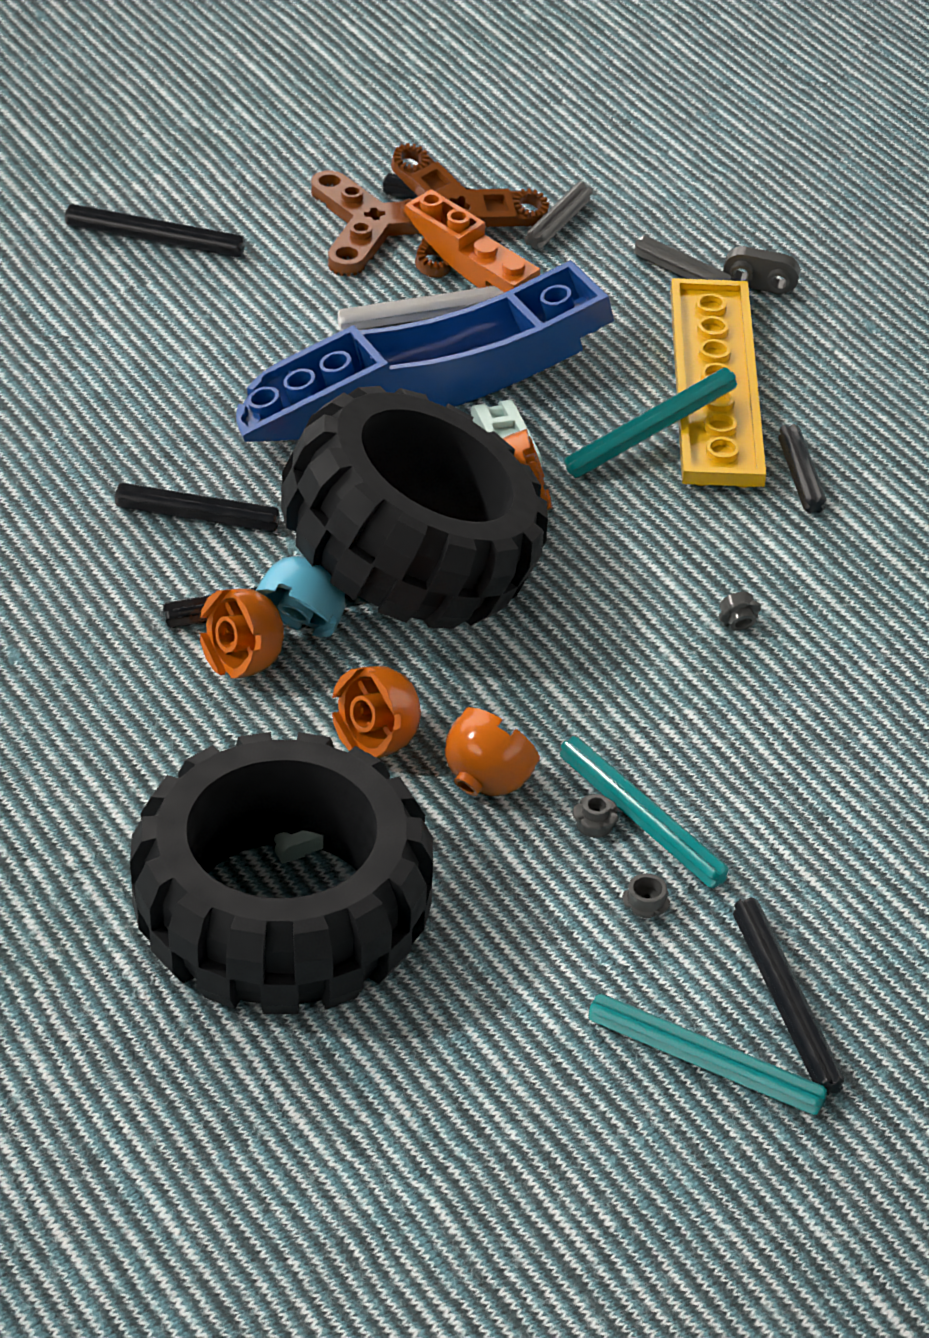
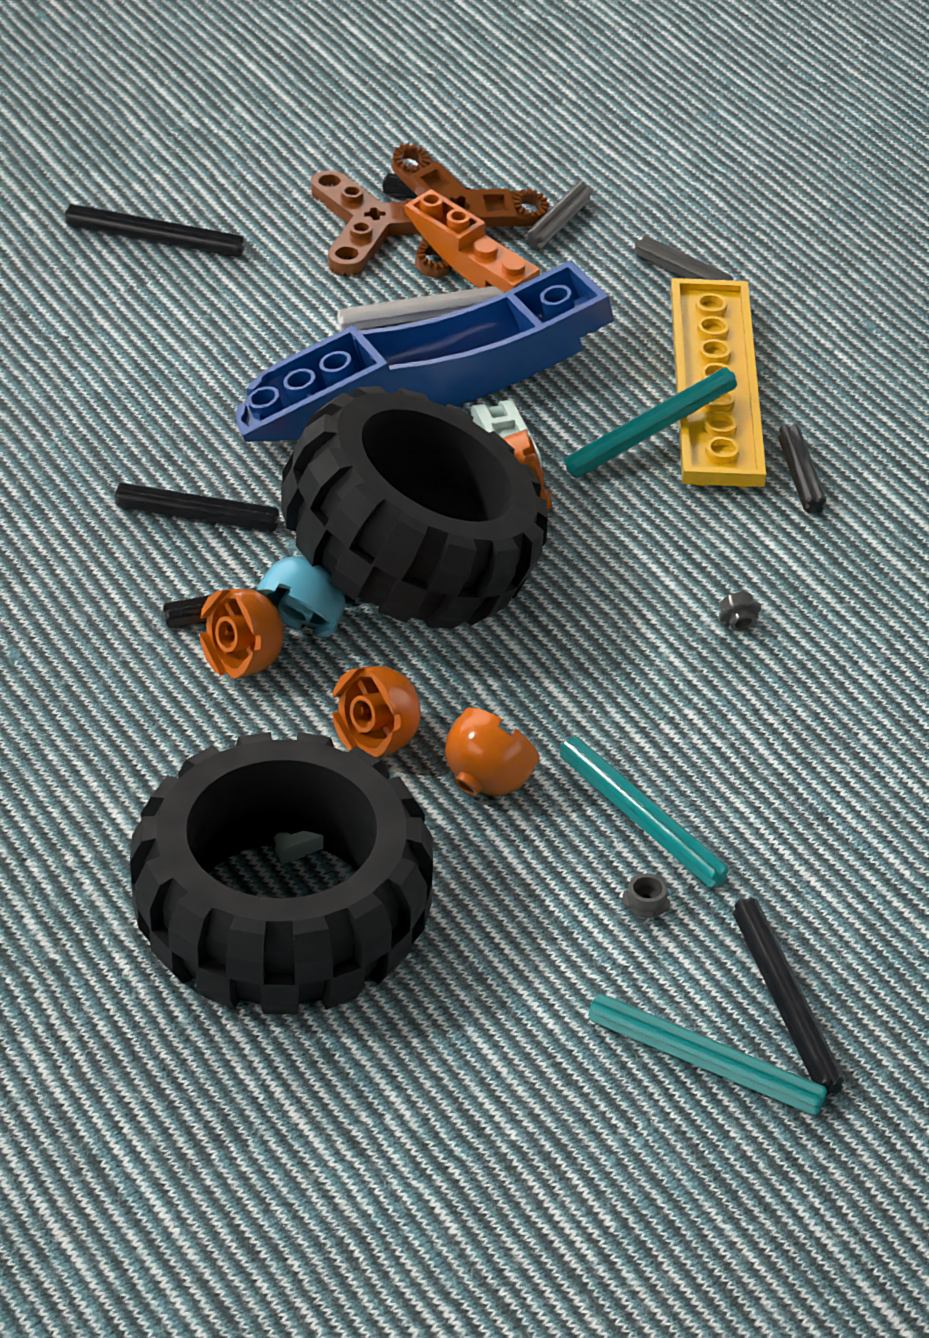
(595, 815): dark grey plate -> none
(762, 268): dark grey plate -> none

